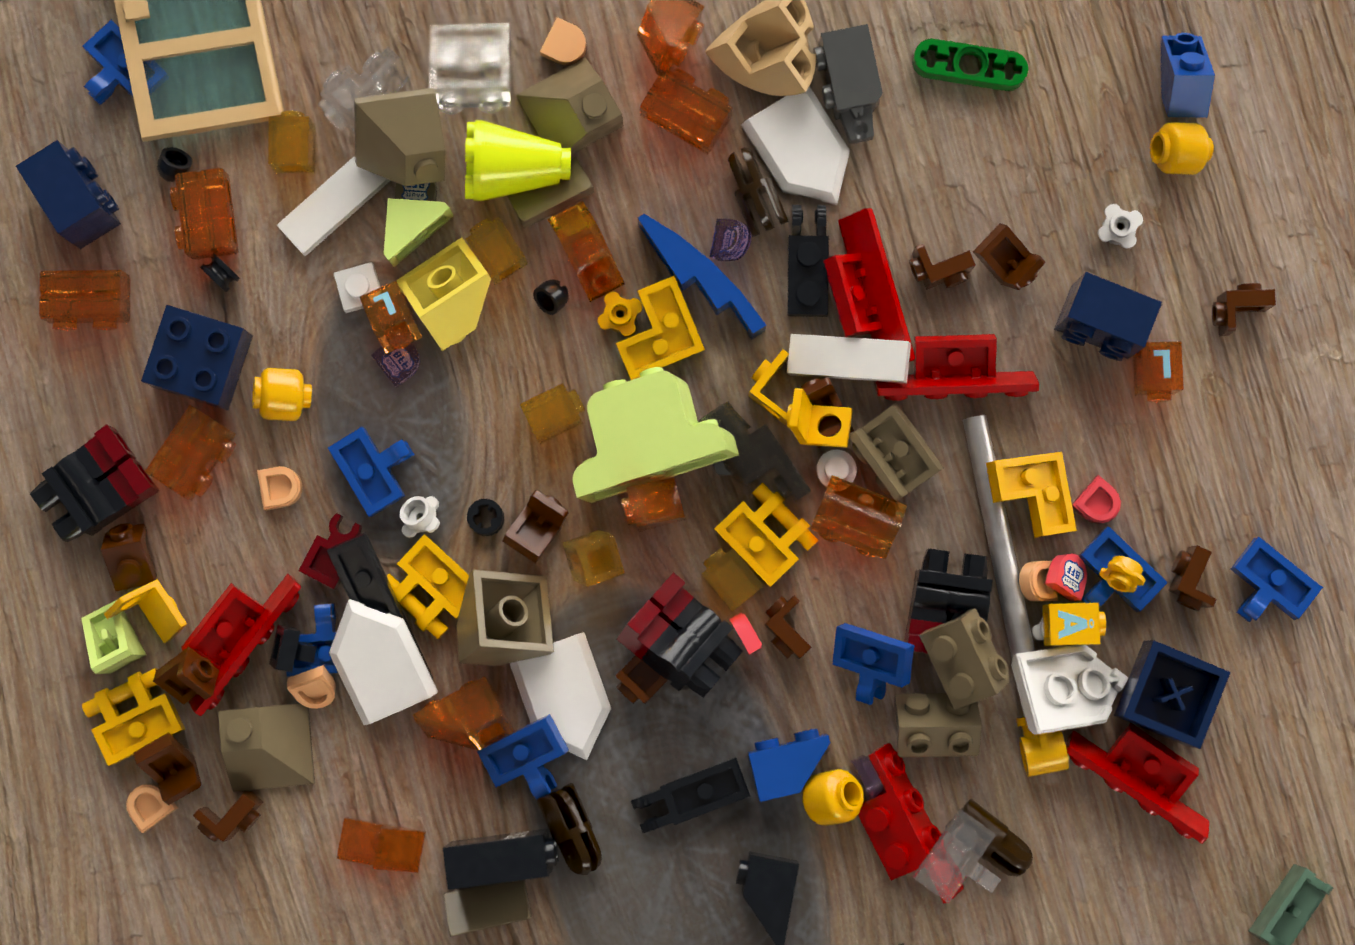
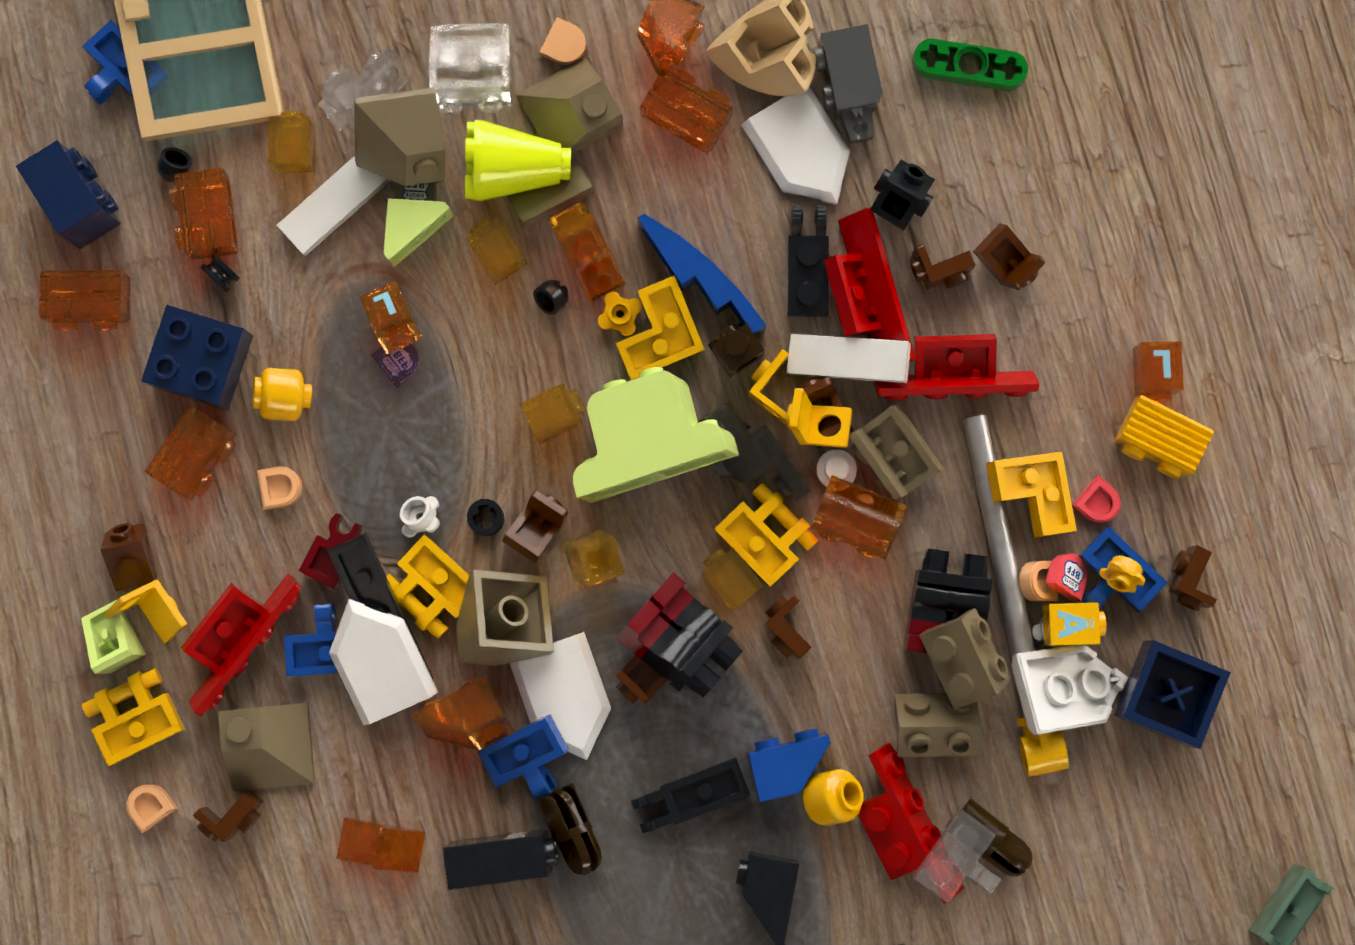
(94, 485): black hips -> none
(169, 767): reddish brown bracket -> none
(187, 676): reddish brown bracket -> none
(288, 648): black tile -> none
(313, 687): light nougat tile -> none
(356, 283): white plate -> none
(369, 469): blue plate -> none
(448, 292): light yellow slope -> none
(486, 906): dark tan slope -> none
(653, 504): clear orange slope -> none
(730, 240): clear purple tile -> none
(736, 348): none -> dark brown brick
(745, 633): coral tile -> none
(754, 190): dark brown arm -> none
(868, 776): tile -> none
(875, 658): blue plate -> none
(902, 194): none -> black brick
(1107, 317): dark blue brick -> none
(1110, 232): white plate -> none
(1147, 774): red bracket -> none
(1163, 437): none -> yellow brick
(1181, 148): yellow head -> none
(1186, 76): blue slope -> none
(1245, 299): reddish brown bracket -> none
(1274, 581): blue plate -> none

